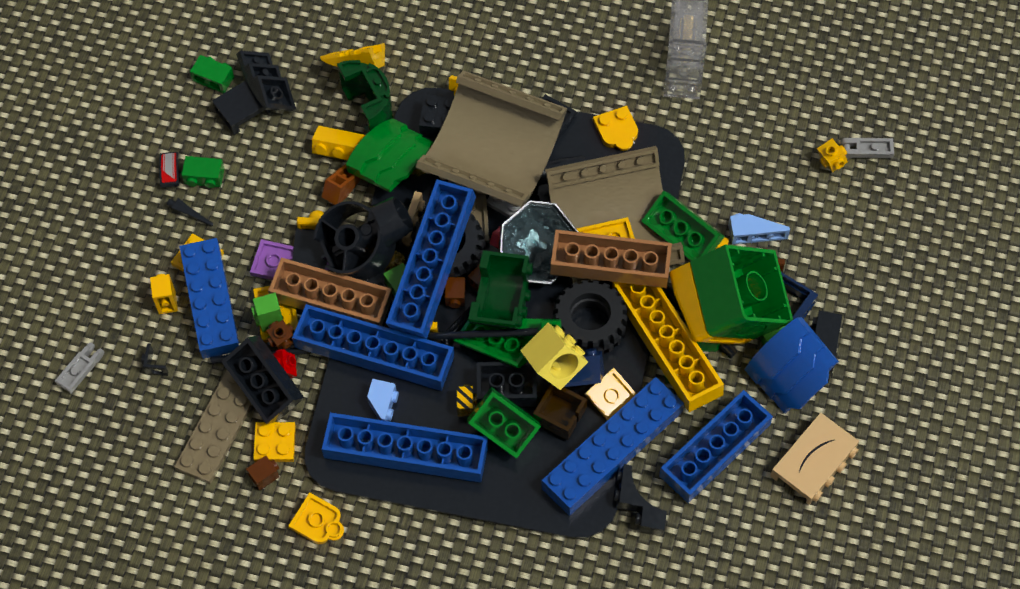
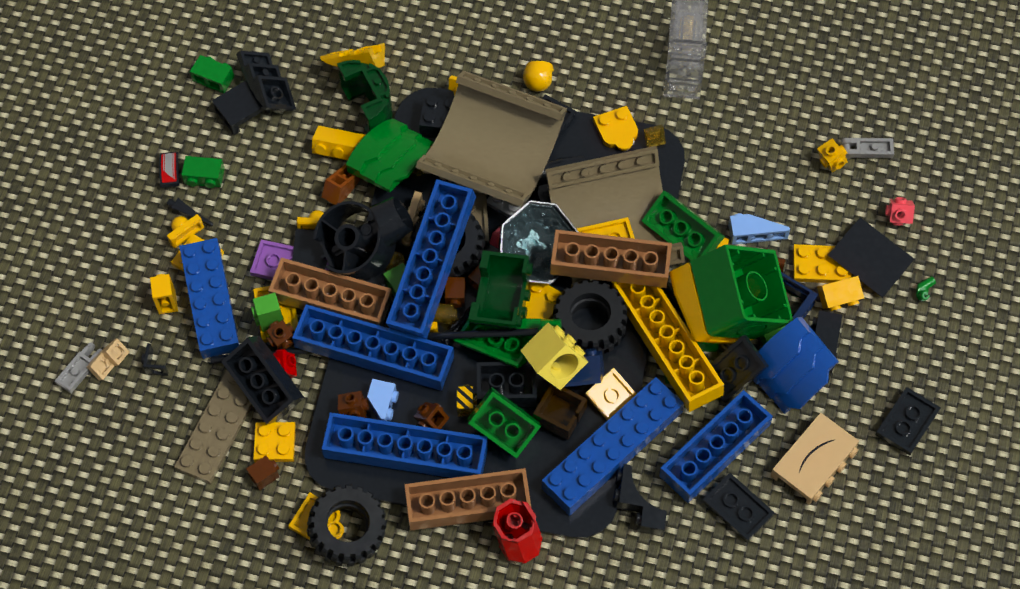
(109, 357): none -> tan slope
(183, 229): none -> yellow tile
(353, 404): none -> reddish brown brick
(354, 500): none -> black tyre
(431, 416): none -> reddish brown brick
(445, 314): none -> clear yellow brick
(463, 498): none -> medium nougat brick
(517, 531): none -> red brick
(538, 75): none -> yellow helmet
(541, 301): none -> yellow plate
(654, 136): none -> clear yellow tile
(738, 366): none -> black plate
(738, 507): none -> black plate
(814, 265): none -> yellow plate
(840, 292): none -> yellow brick
(871, 257): none -> black piece
(900, 211): none -> coral brick
(908, 421): none -> black plate
(922, 288): none -> green arm

